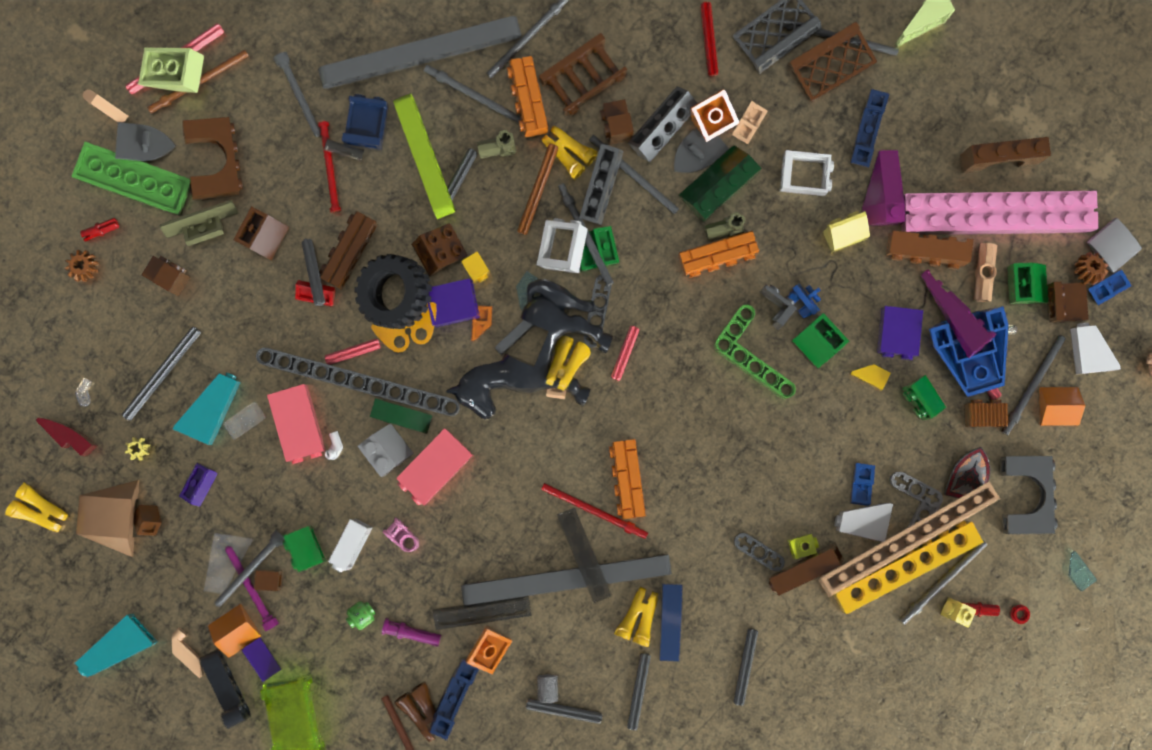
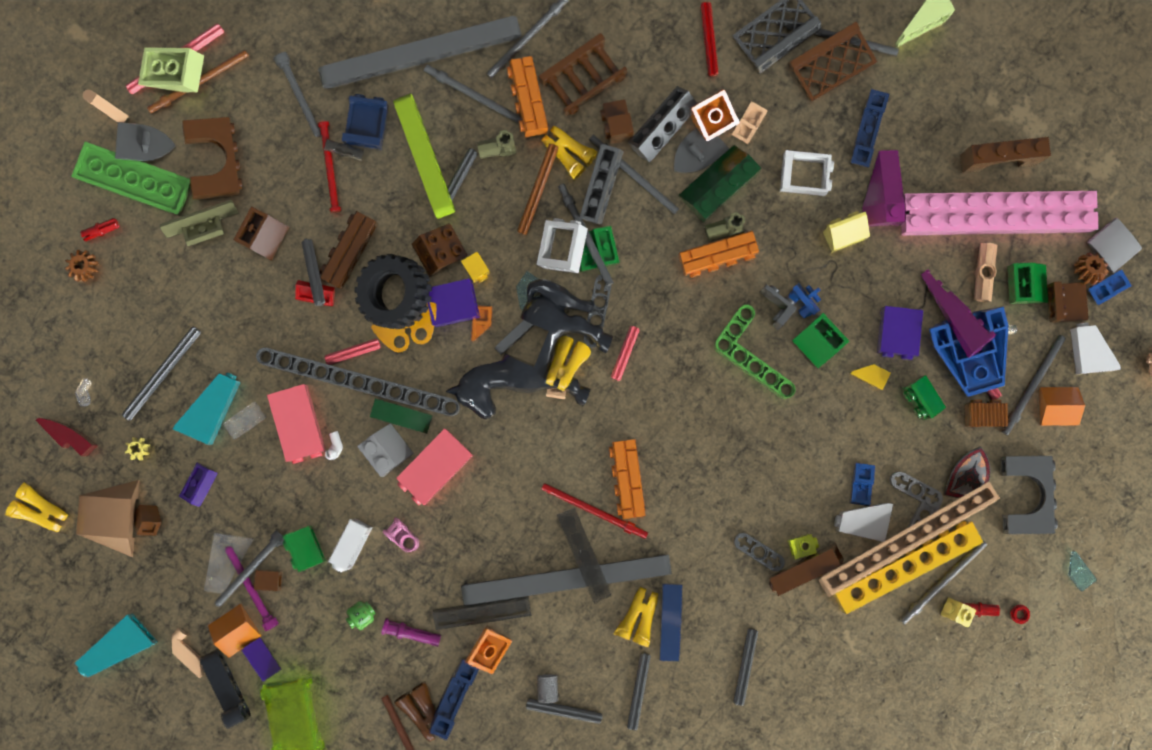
(169, 277): reddish brown brick -> none
(929, 249): dark orange wedge -> none

